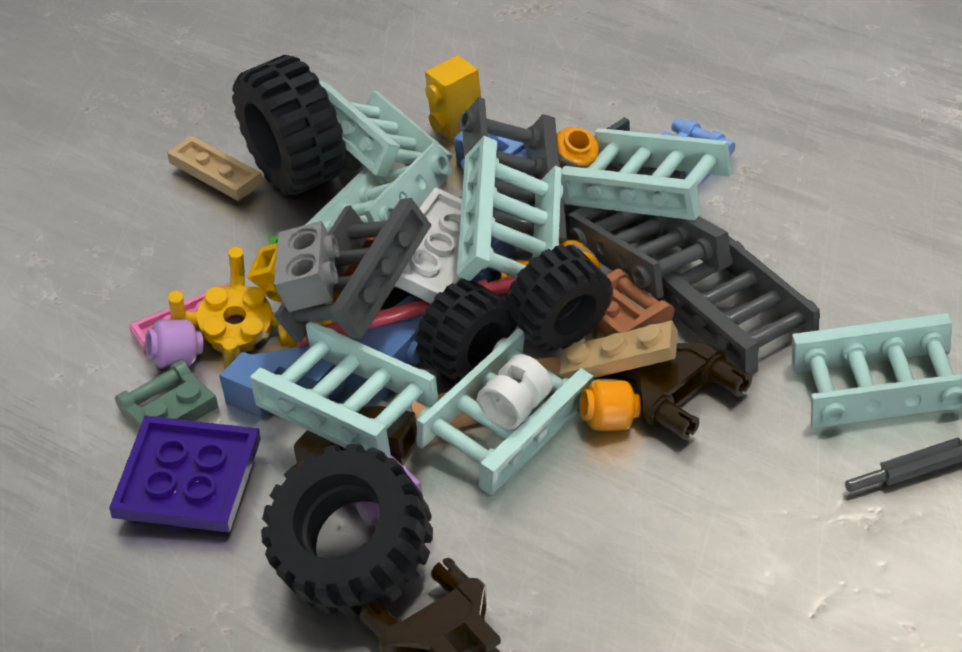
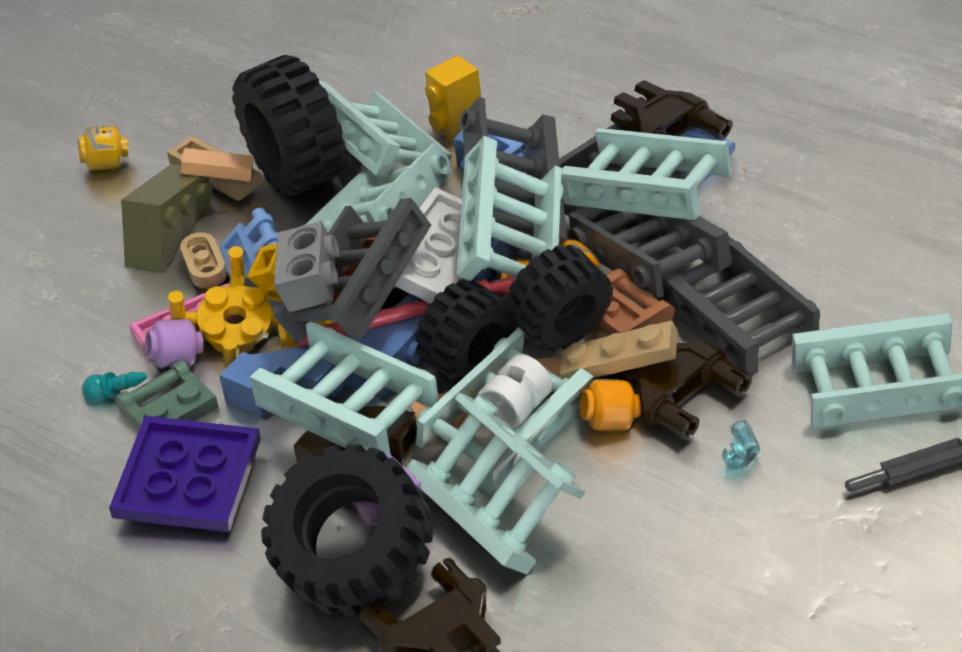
(101, 387): none -> teal bar
(102, 148): none -> yellow head
(161, 216): none -> olive wedge
(203, 260): none -> tan plate
(217, 164): none -> light nougat tile
(247, 238): none -> light blue plate
(484, 521): none -> light aqua fence
(576, 147): light orange head -> none
(667, 112): none -> dark brown connector
(744, 449): none -> clear light blue arm

